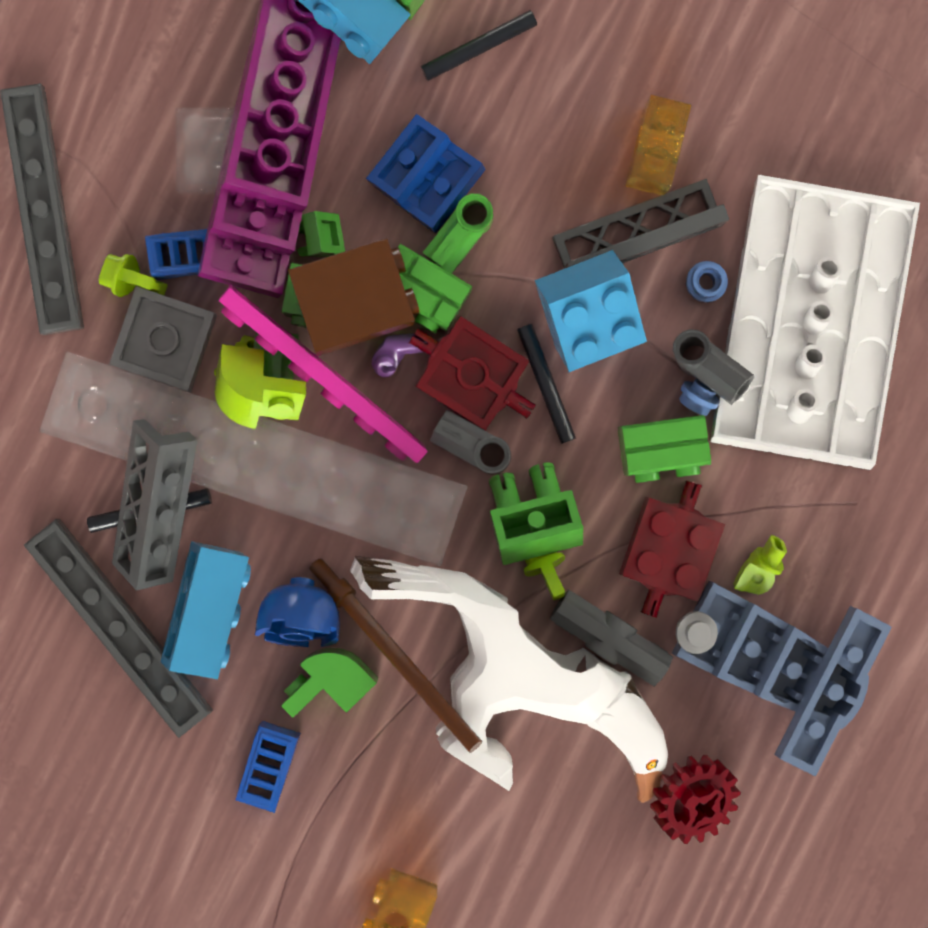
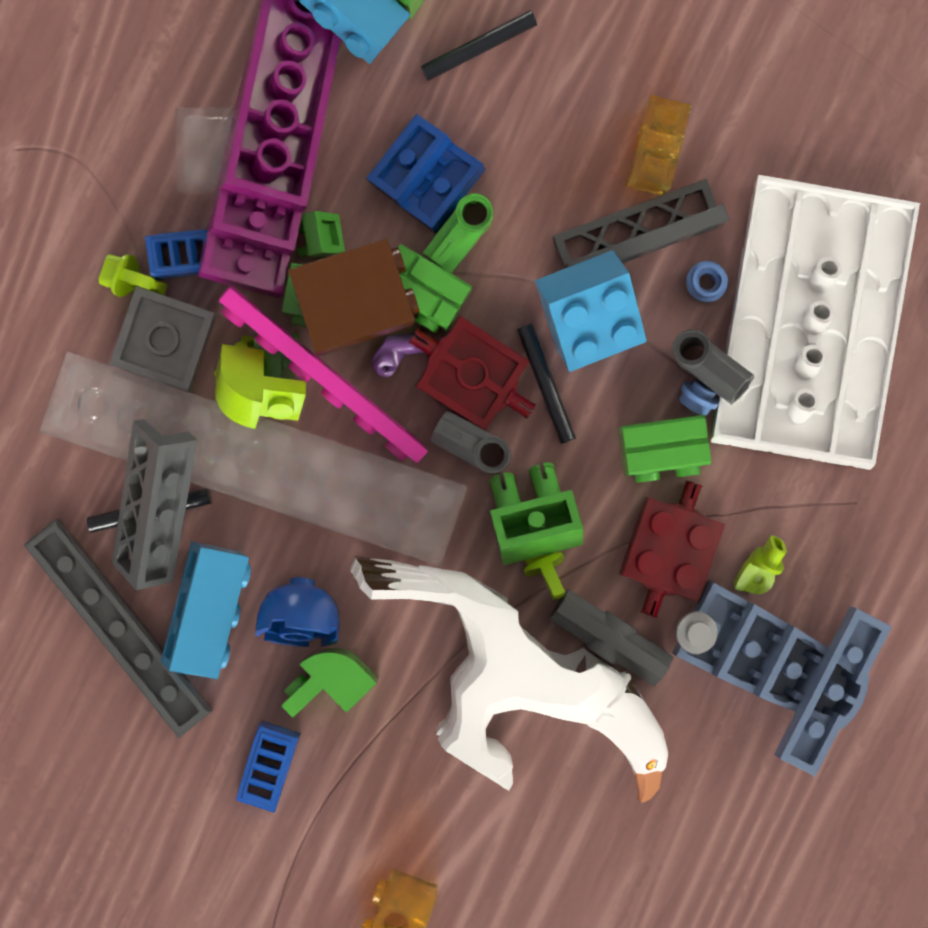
(42, 209): dark grey tile -> none
(345, 597): reddish brown bar -> none
(695, 799): dark red gear -> none

